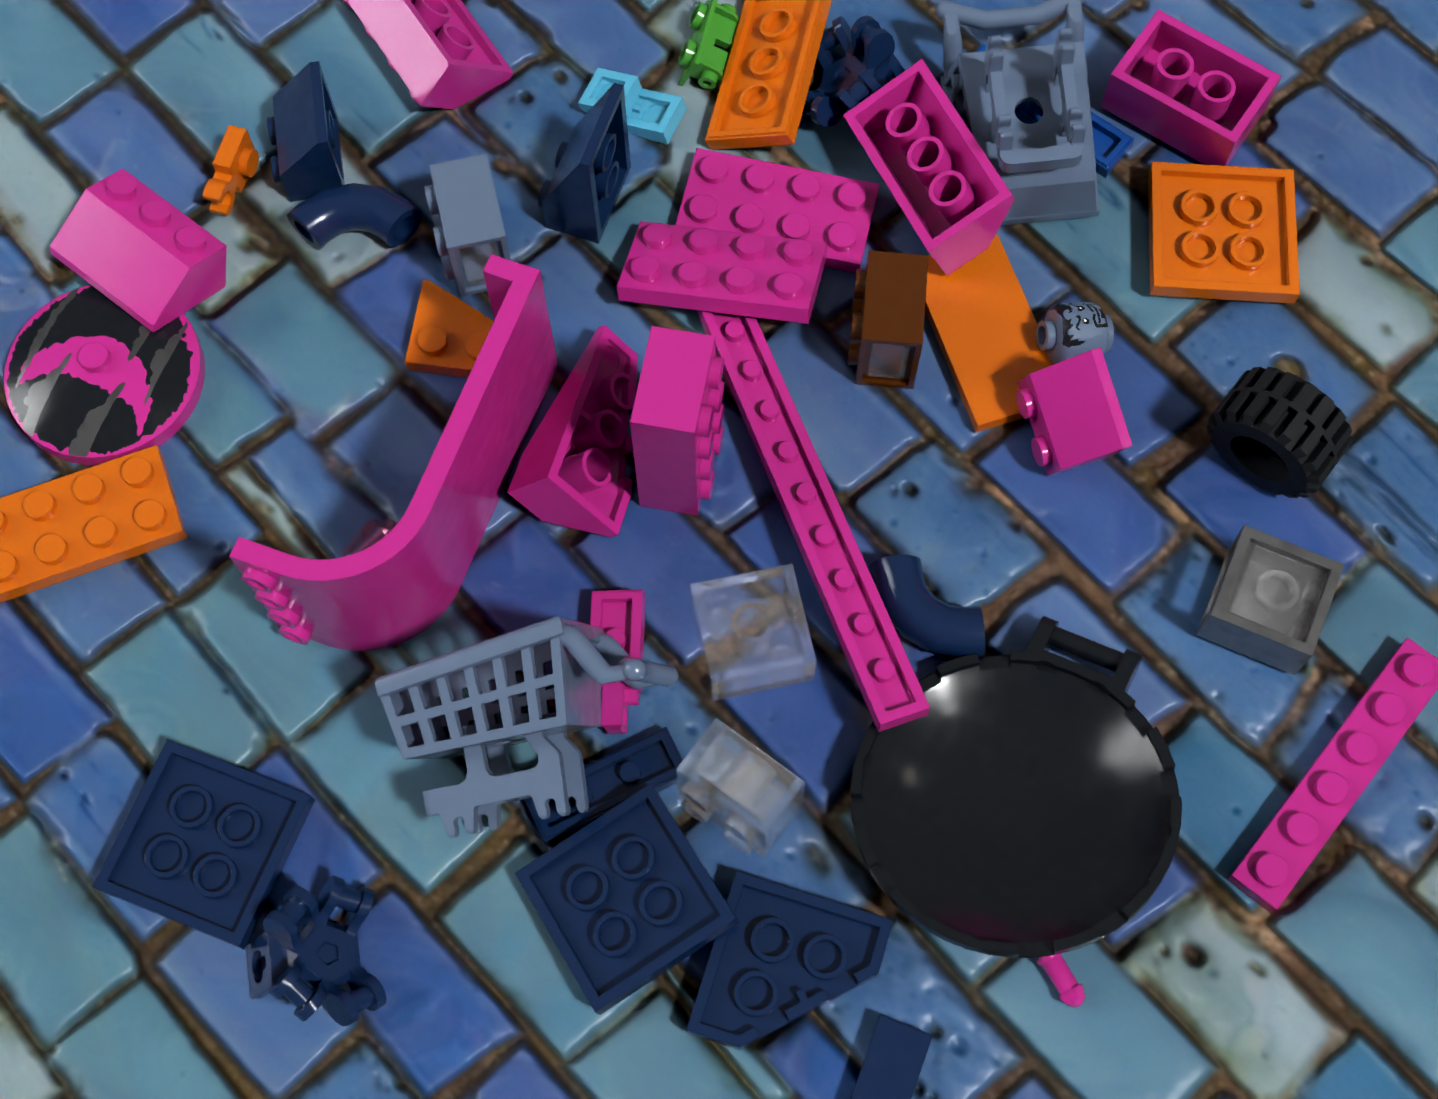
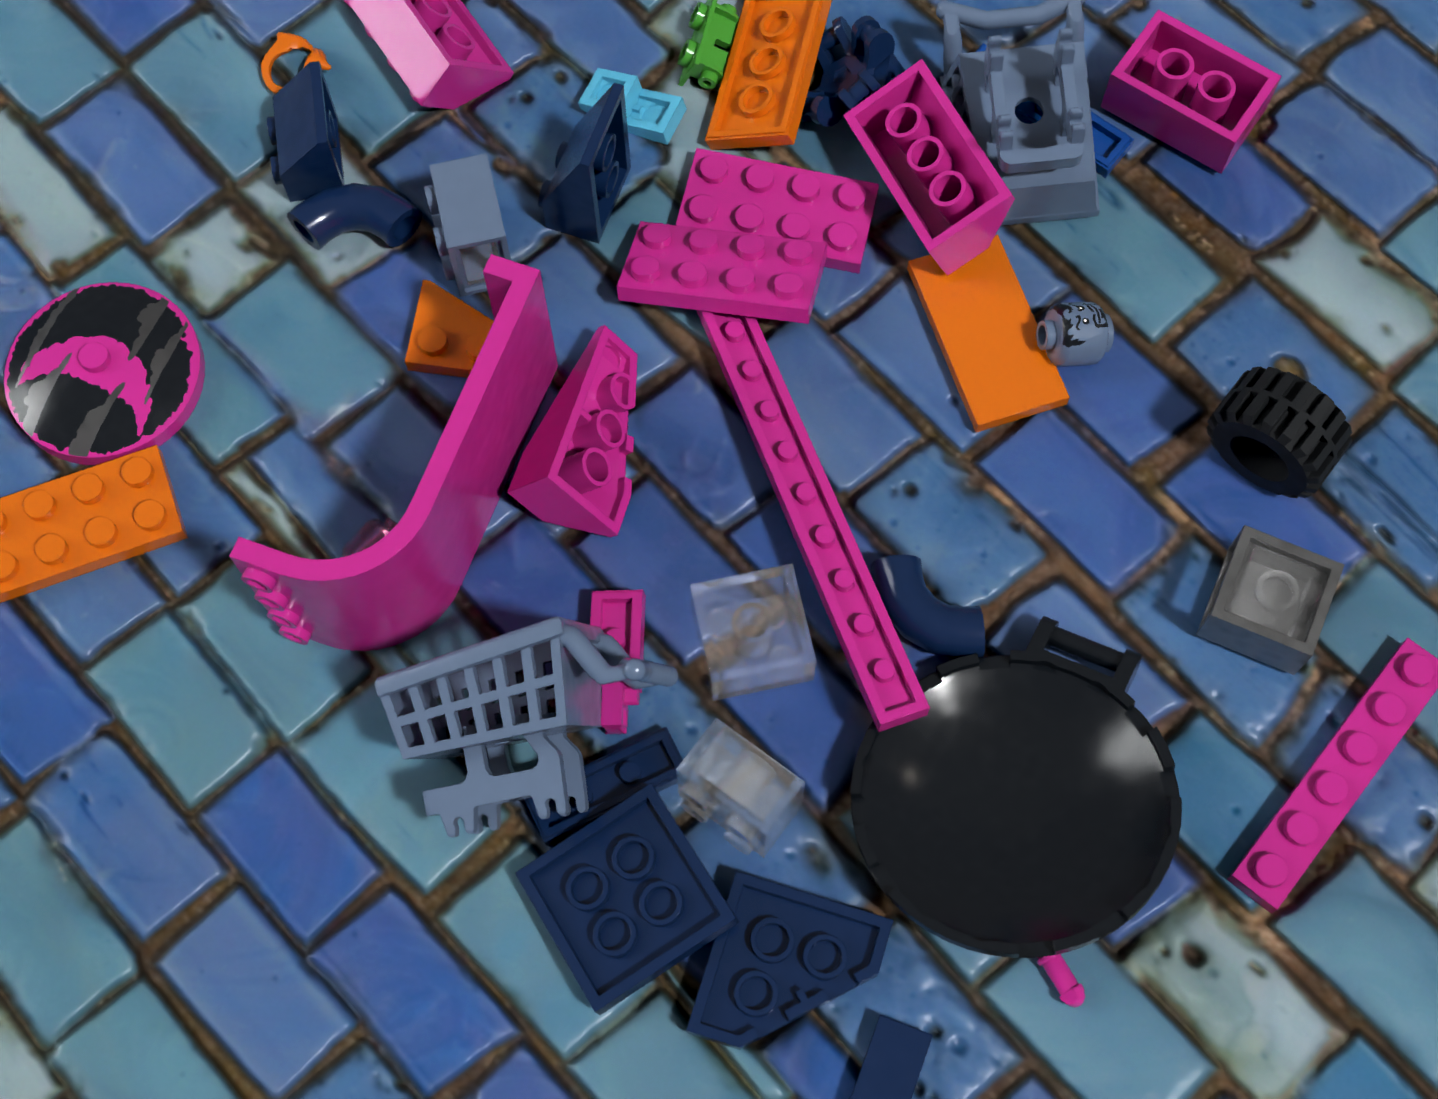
(140, 250): dark pink slope -> none
(204, 844): dark blue plate -> none
(232, 165): orange plate -> none
(284, 44): none -> orange piece
(318, 958): dark blue piece -> none
(677, 420): dark pink brick -> none
(888, 319): reddish brown piece -> none
(1073, 413): dark pink slope -> none
(1222, 232): orange plate -> none

